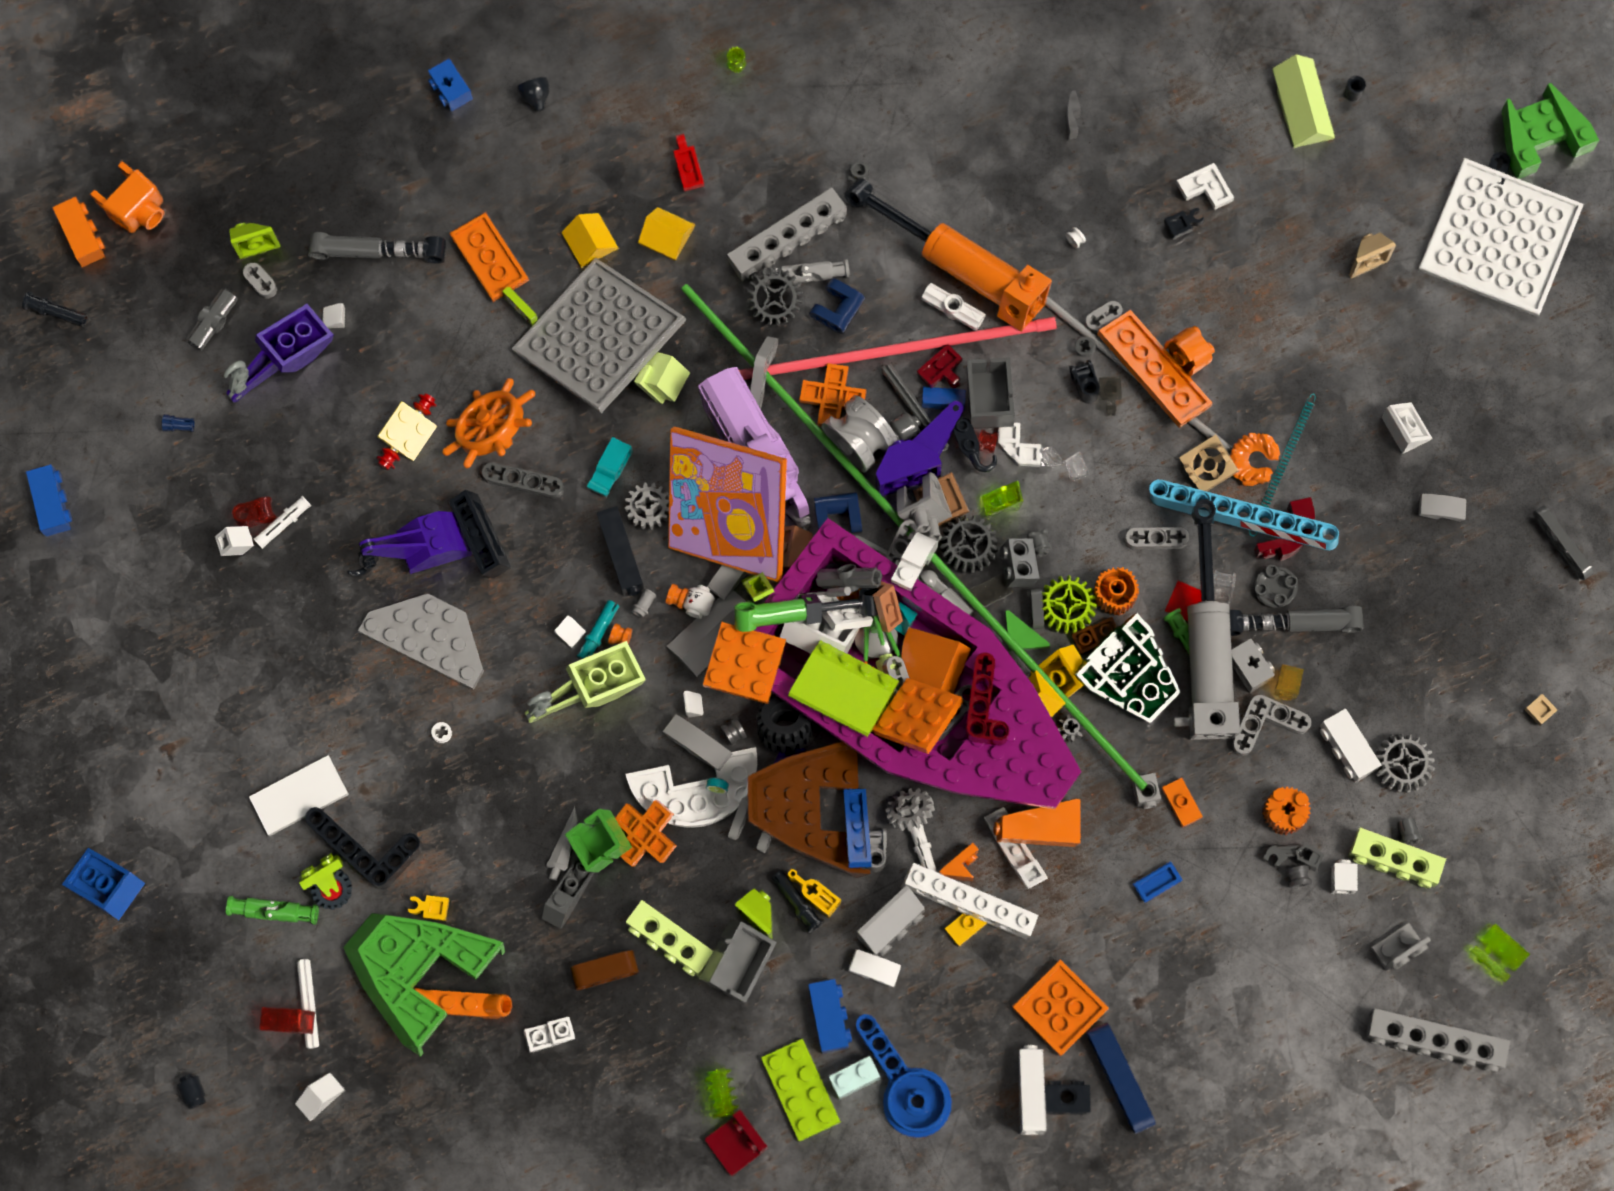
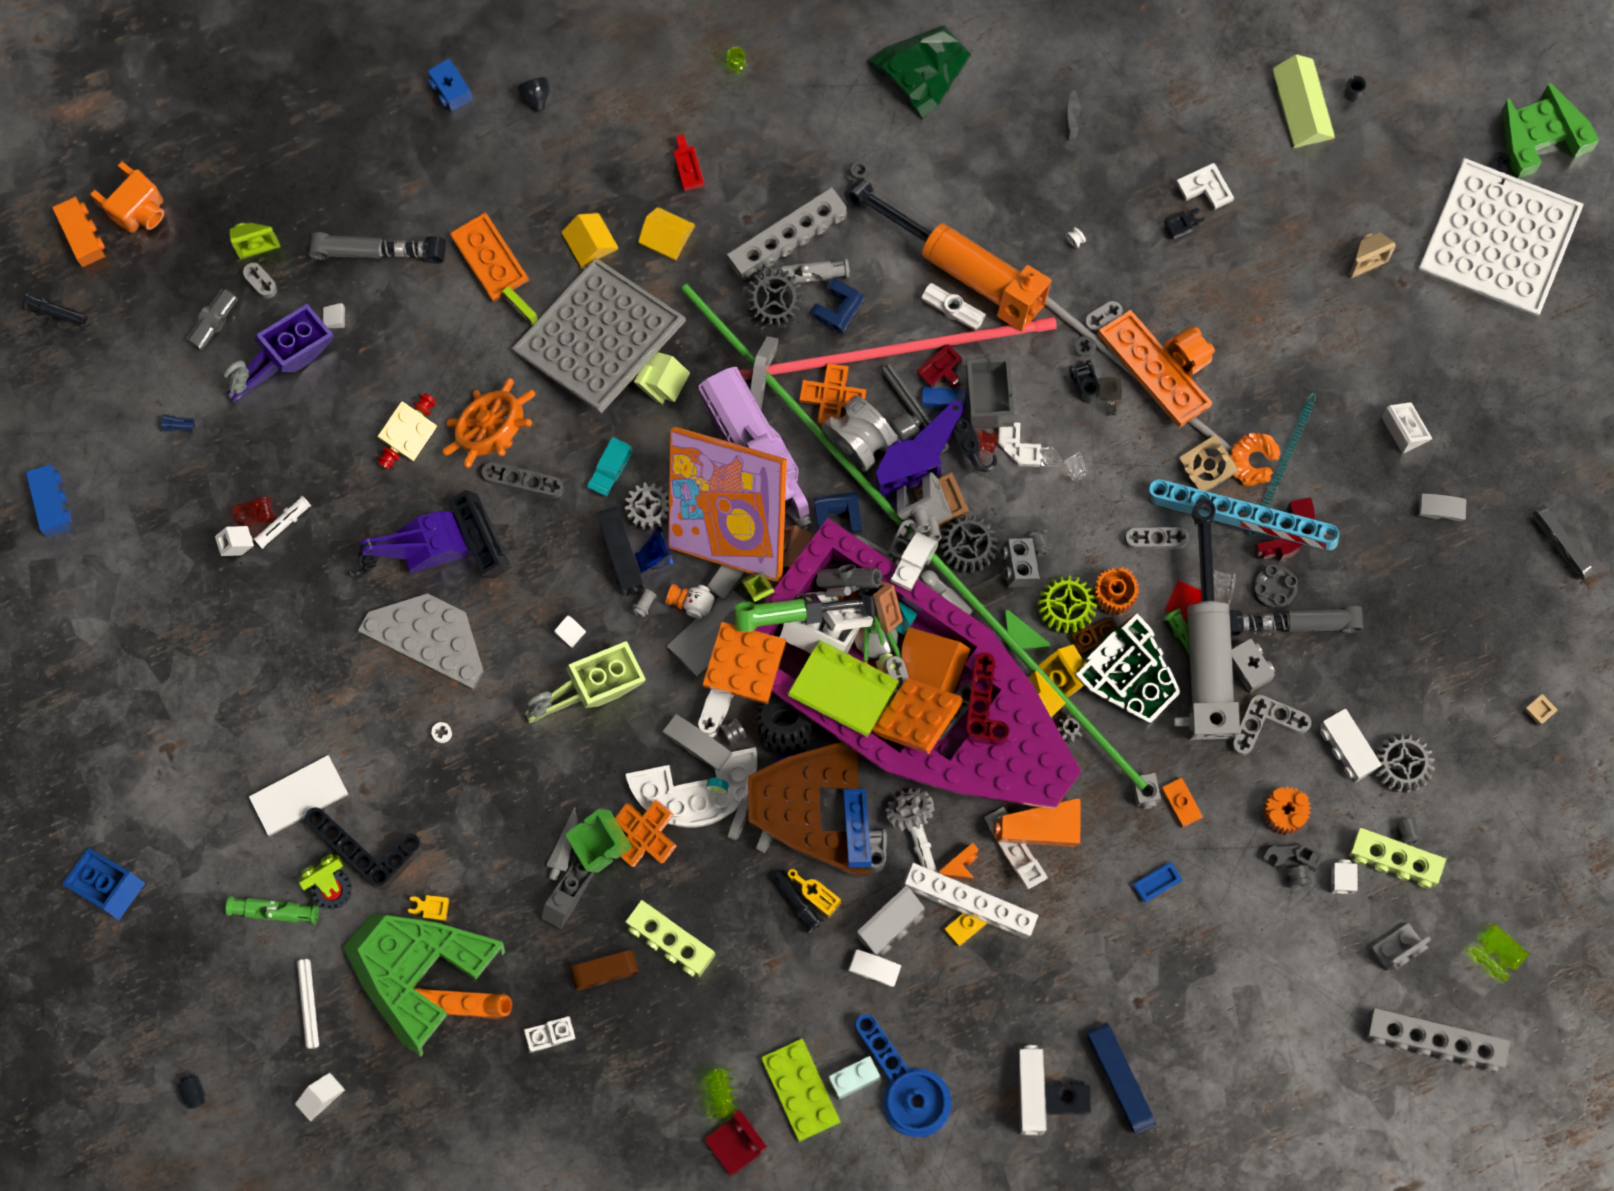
(287, 1020): clear red brick -> none
(593, 640): teal pin -> none
(619, 634): orange wheel -> none
(654, 553): none -> clear blue slope
(693, 704): white slope -> none
(714, 711): none -> white piece
(738, 960): dark grey piece -> none
(757, 911): lime slope -> none
(830, 1016): blue brick -> none
(923, 67): none -> dark green wedge
(1002, 499): clear neon green slope -> none
(1037, 613): dark grey beam -> none
(1060, 1007): orange plate -> none
(1288, 682): clear yellow brick -> none

